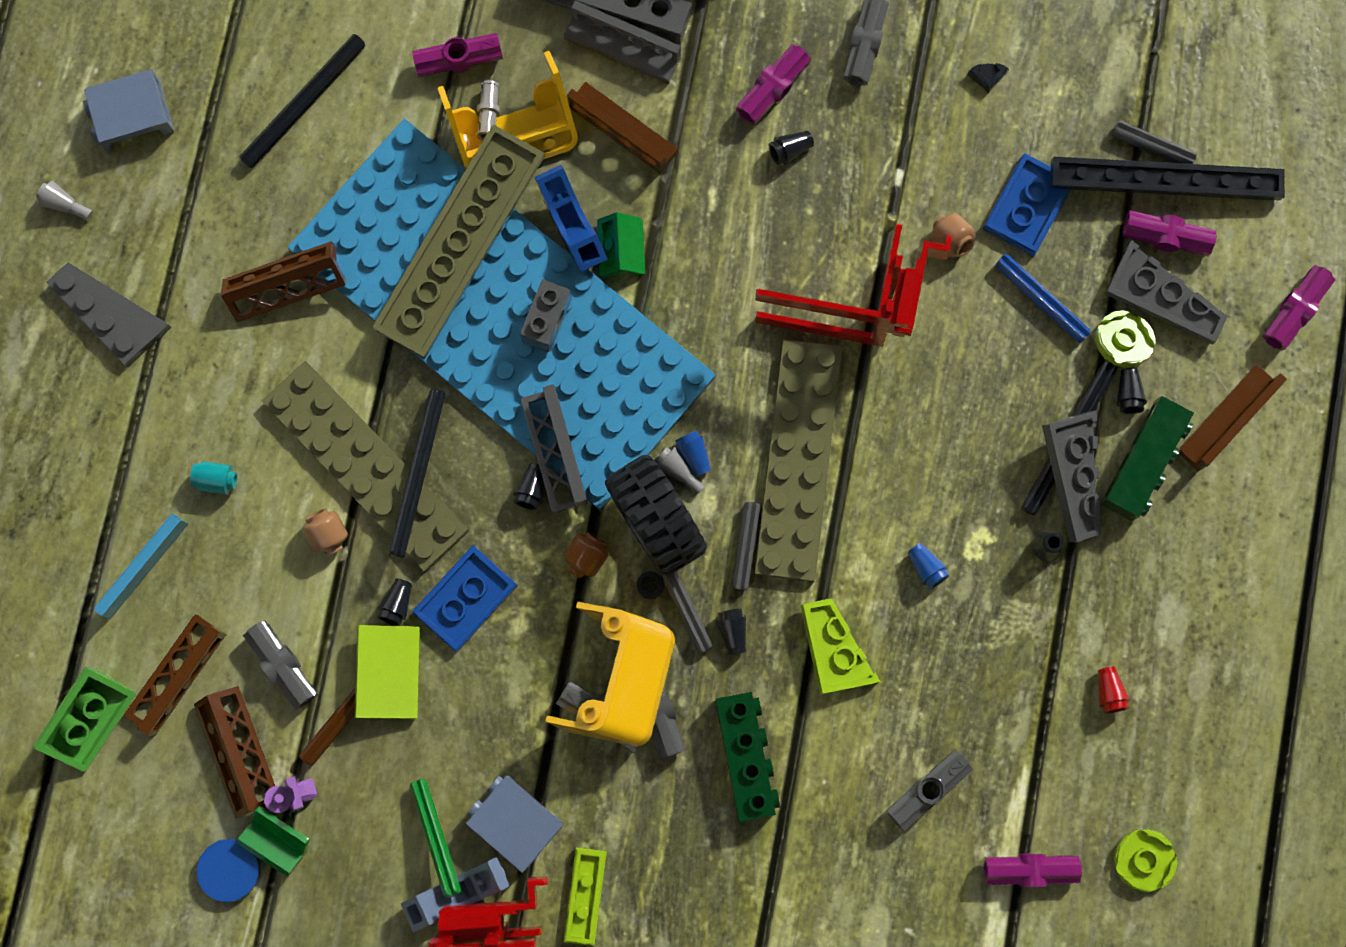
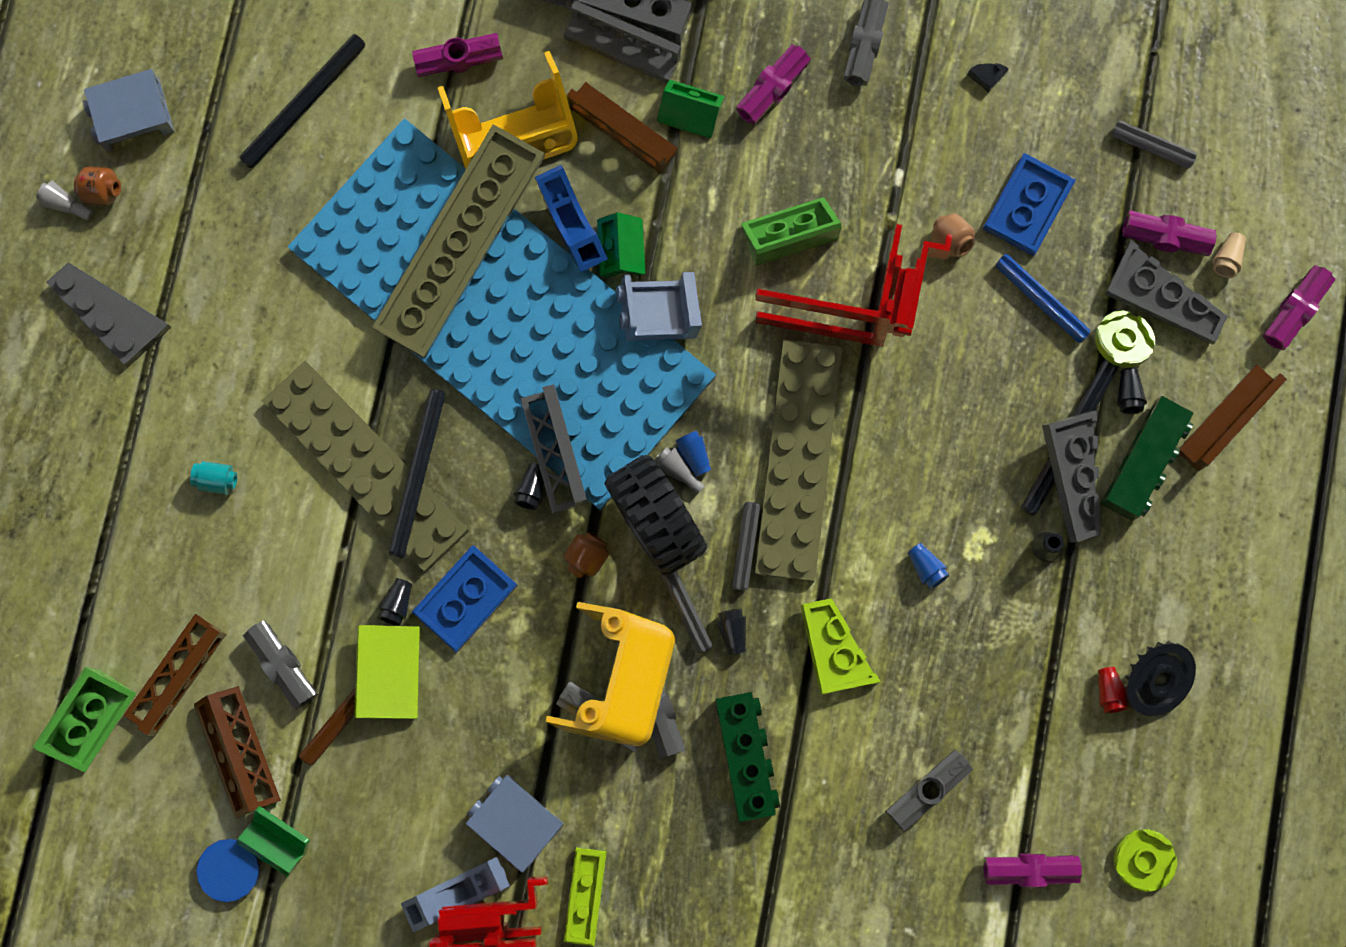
(97, 186): none -> dark orange head
(140, 566): dark azure tile -> none
(282, 272): reddish brown fence -> none
(289, 795): medium lavender hips -> none
(324, 531): medium nougat head -> none
(435, 838): green axle -> none
(488, 108): light grey pin -> none
(546, 315): dark grey brick -> none
(654, 577): black bush -> none
(659, 309): none -> sand blue panel
(689, 108): none -> green panel
(790, 146): black cone -> none
(791, 231): none -> bright green slope
(1160, 679): none -> black gear
(1167, 178): black plate -> none
(1230, 256): none -> tan cone

